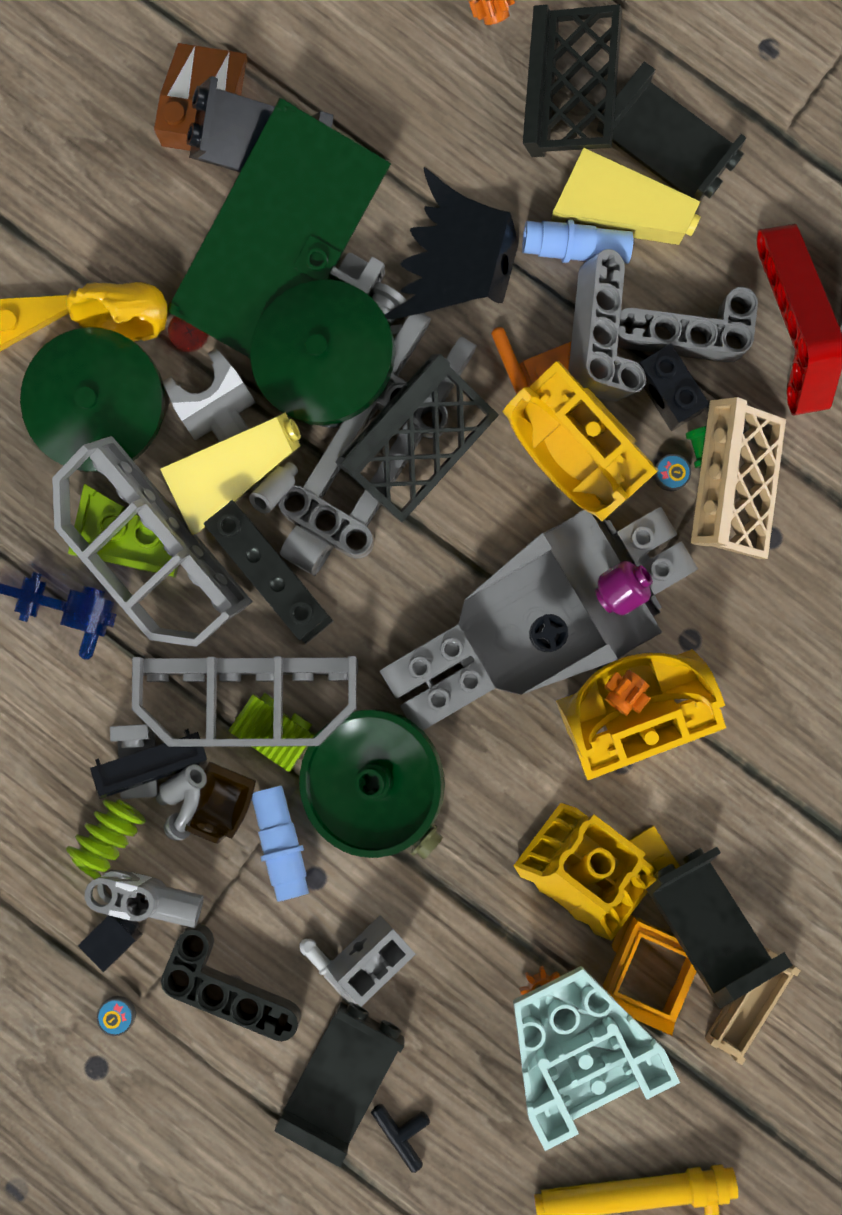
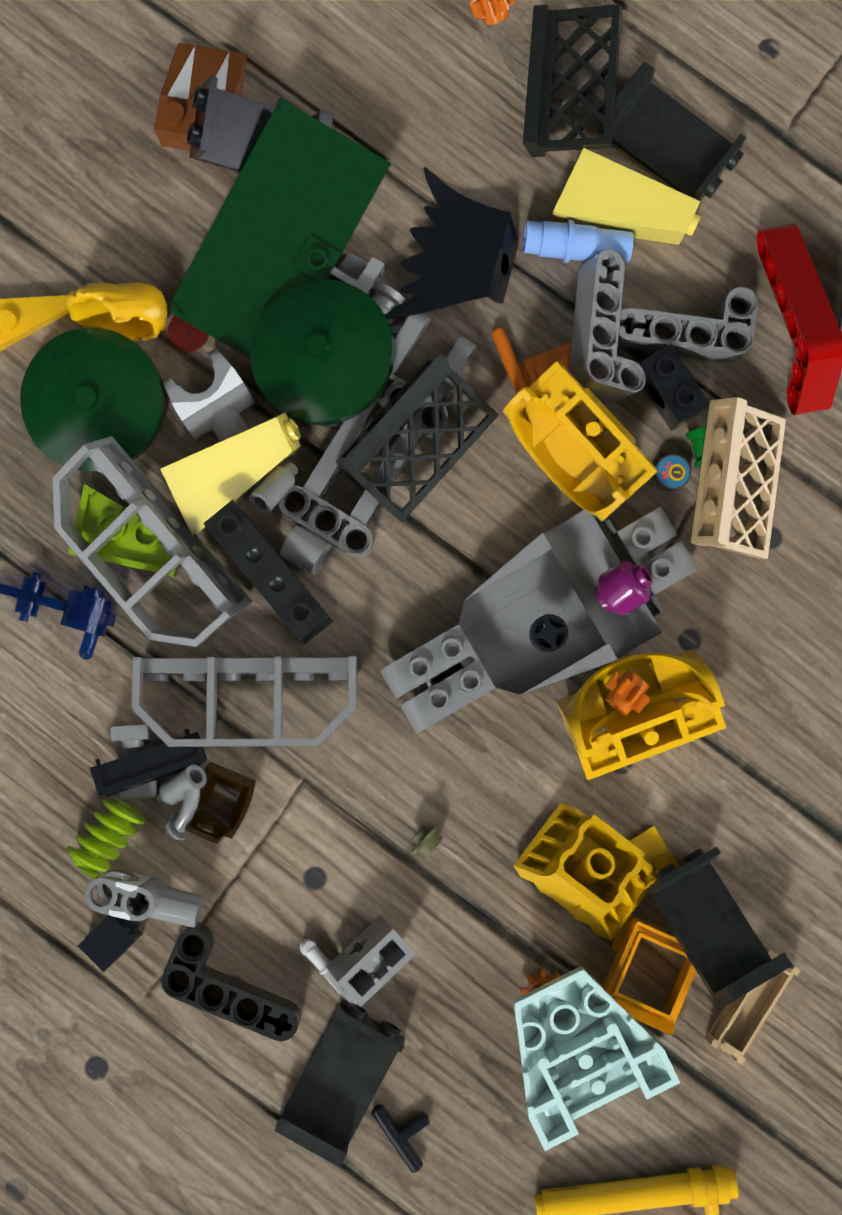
(116, 1016): tile -> none
(257, 723): lime brick -> none
(280, 844): light blue piece -> none
(372, 784): dark green dish -> none

